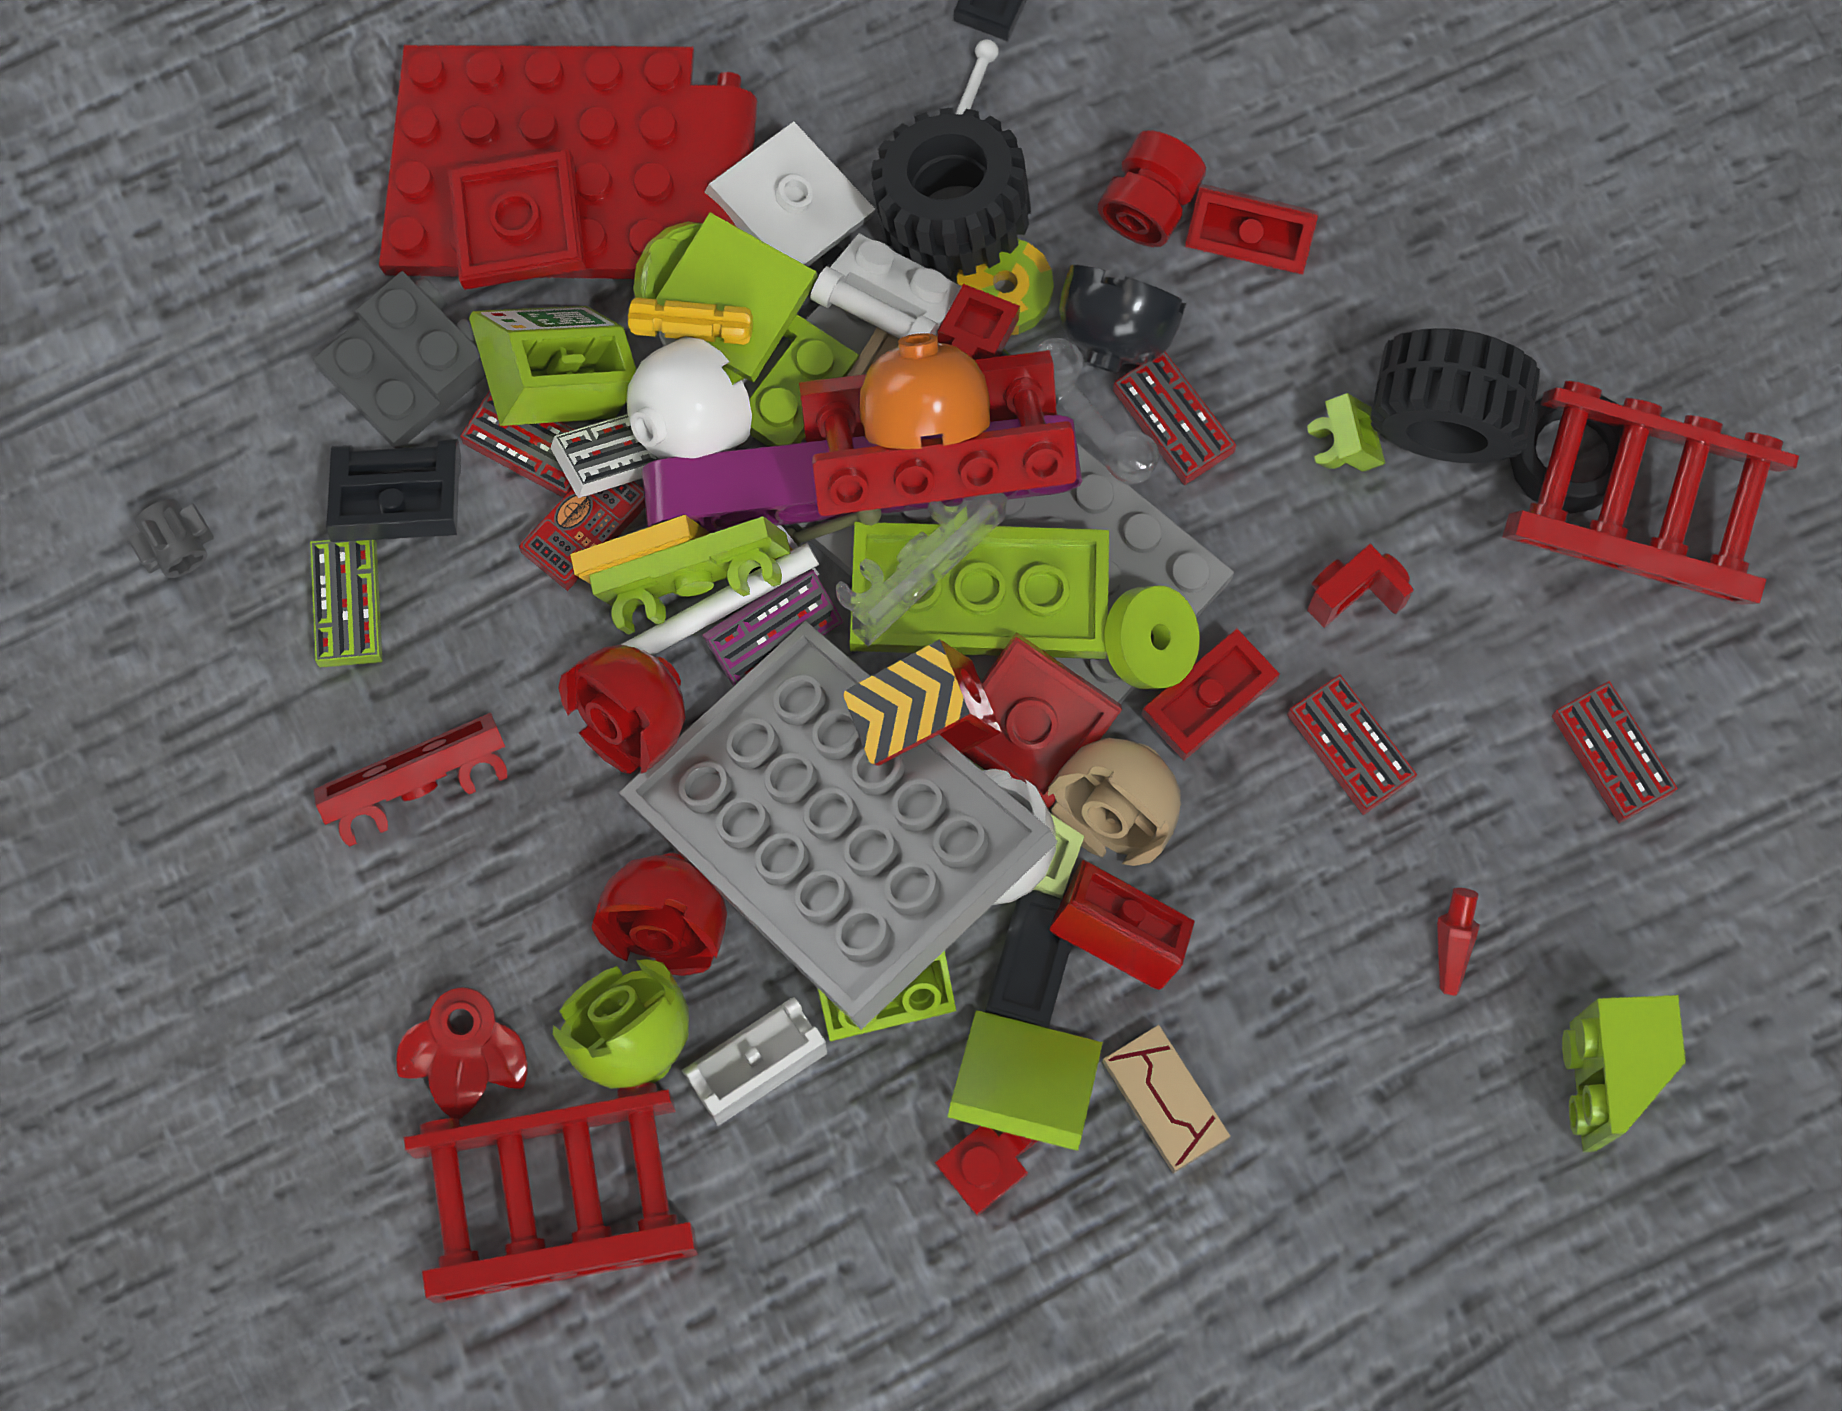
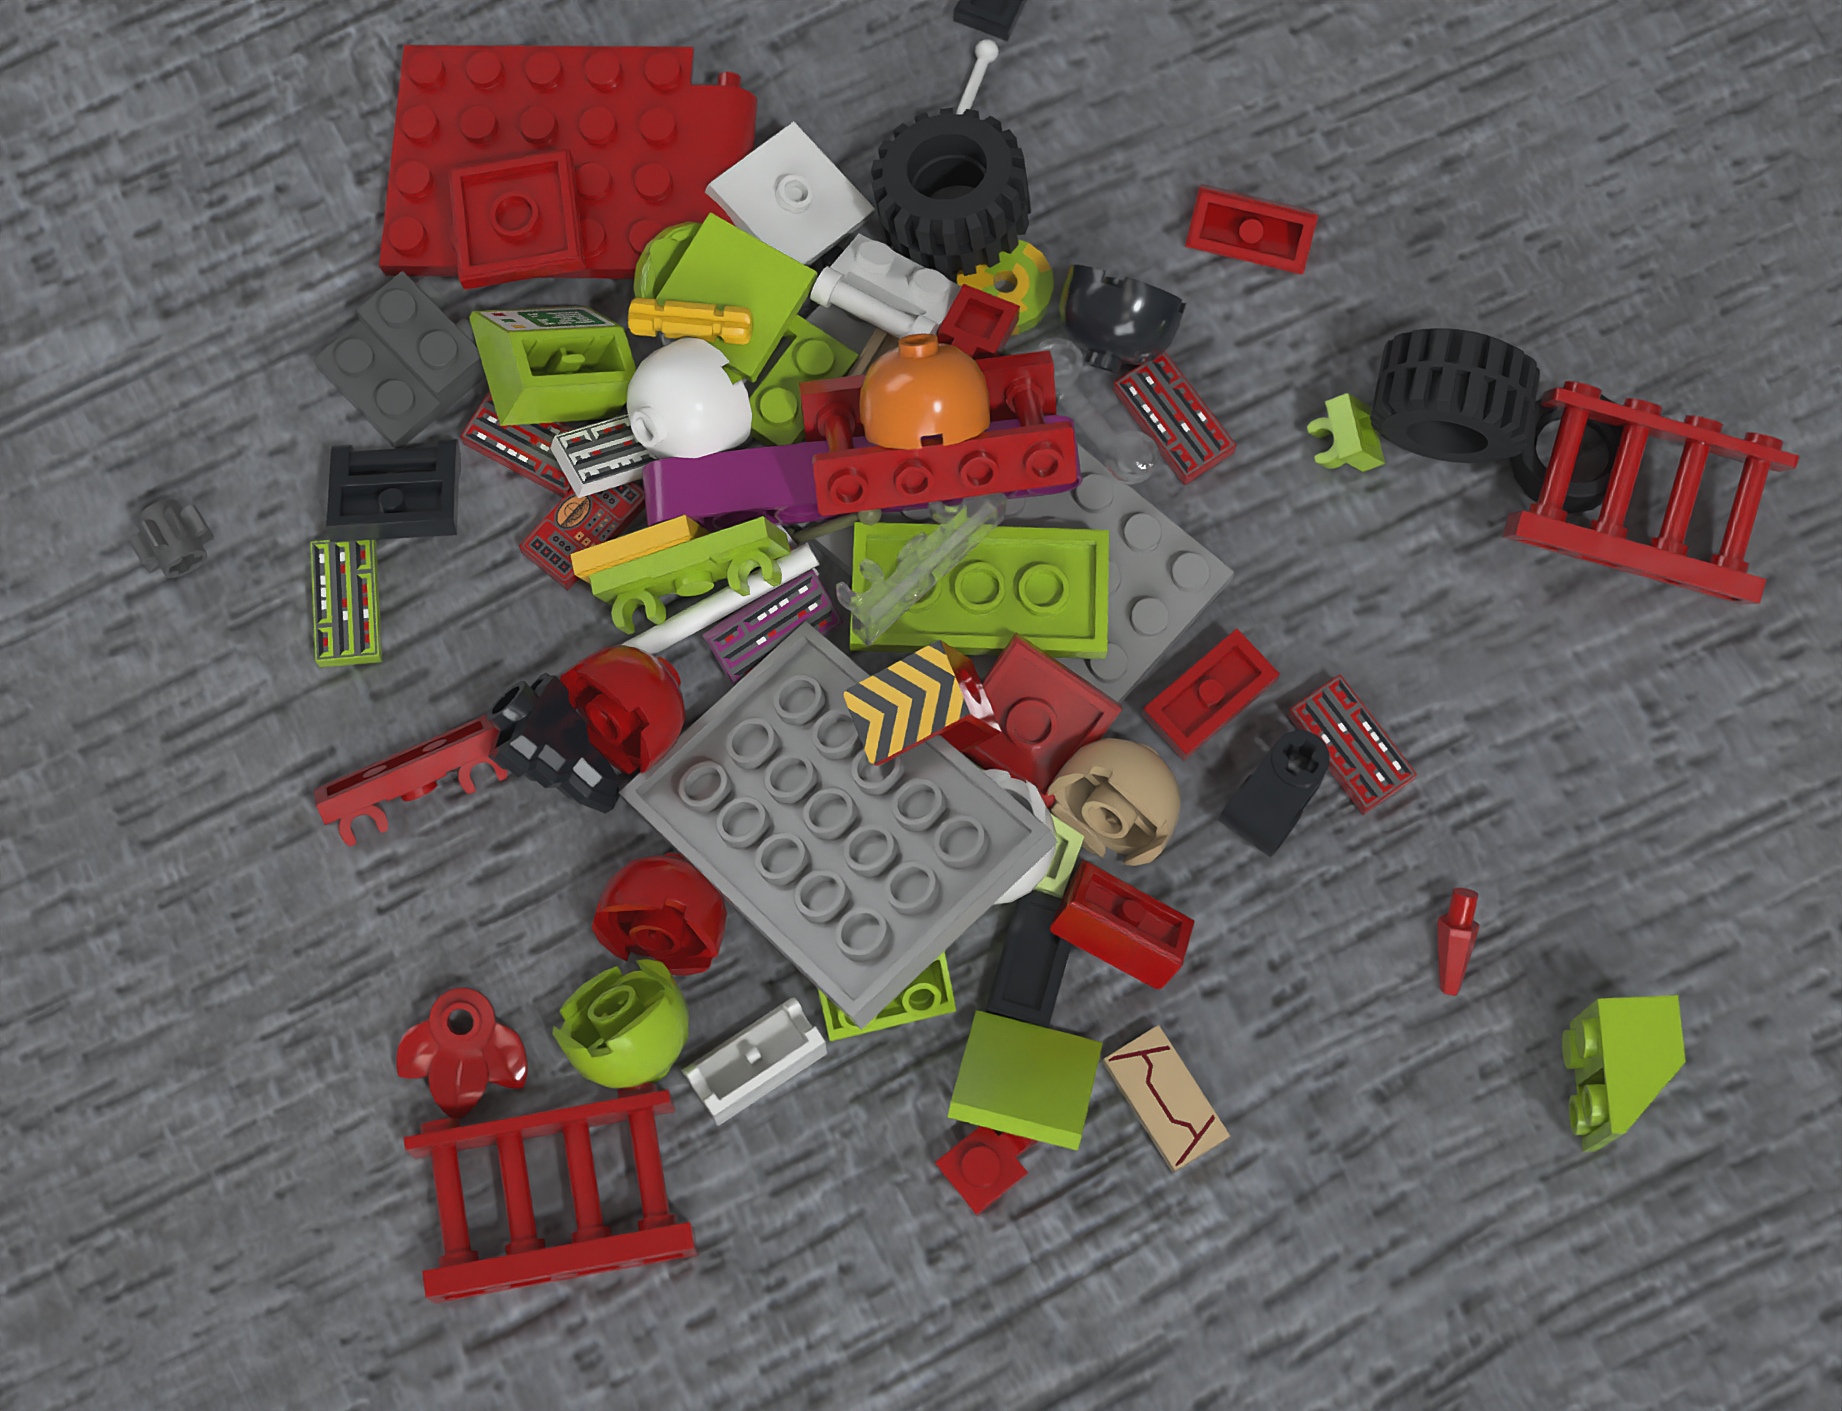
(551, 743): none -> black rock
(1129, 637): lime piece -> none
(1157, 181): red wheel -> none
(1272, 798): none -> black piece
(1343, 584): red bracket -> none
(1614, 752): tile -> none

